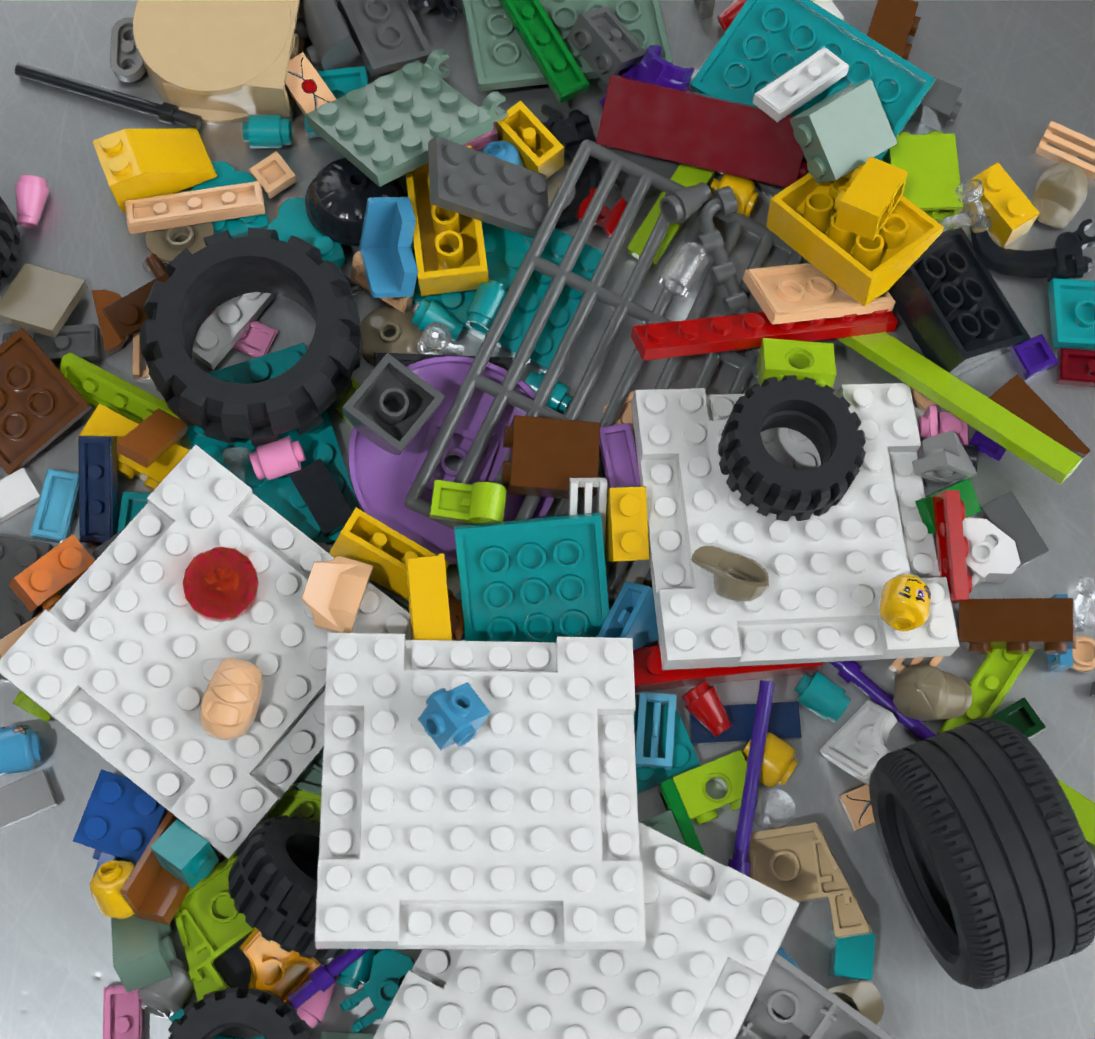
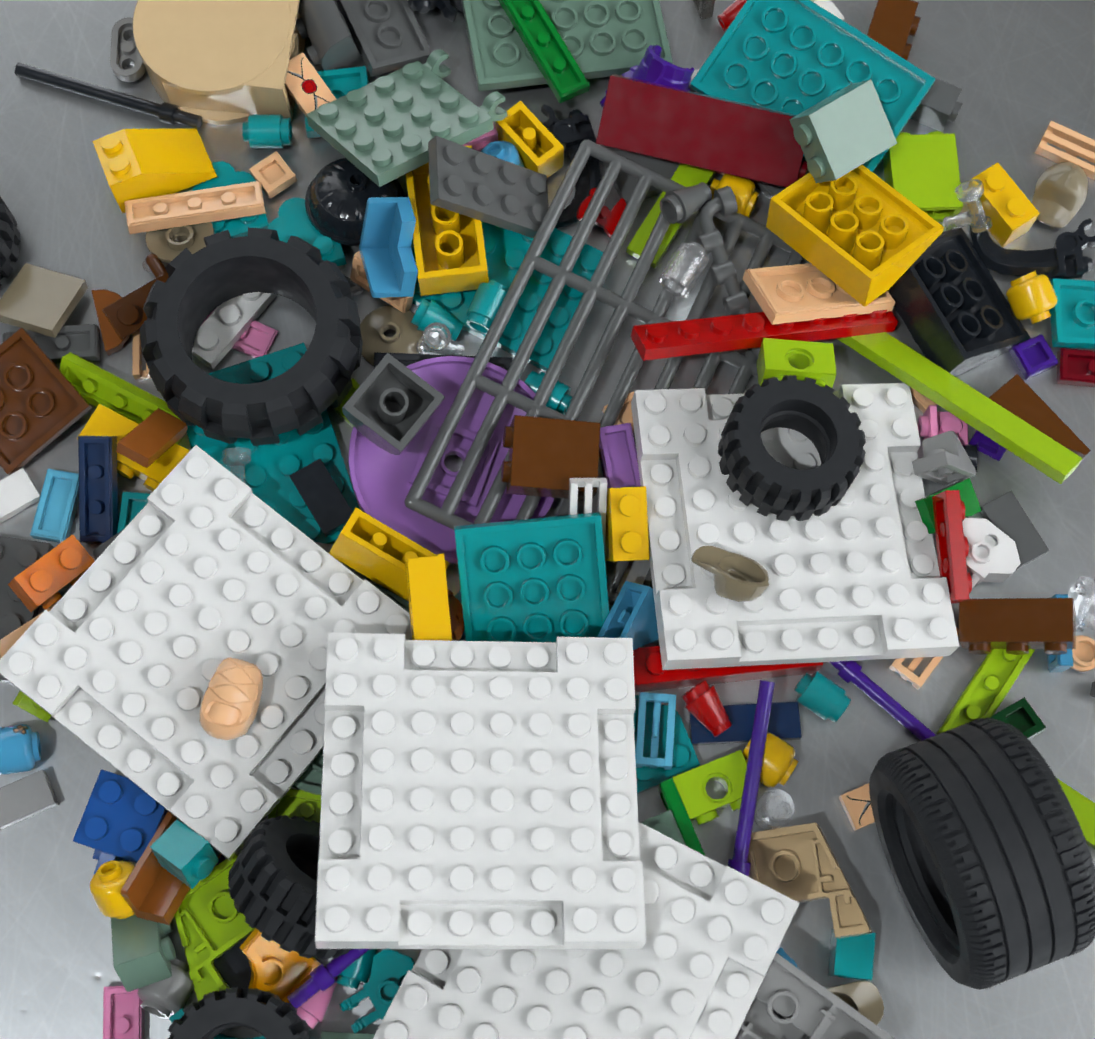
(30, 199): bright pink cone -> none
(220, 584): clear red tile -> none
(277, 458): bright pink brick -> none
(336, 593): light nougat slope -> none
(453, 716): dark azure brick -> none
(468, 503): lime plate -> none
(605, 43): dark grey bracket -> none
(800, 84): white tile -> none
(861, 741): white tile -> none
(870, 198): yellow brick -> none
(905, 602): yellow head -> none
(930, 693): dark tan piece -> none
(1031, 297): none -> yellow head

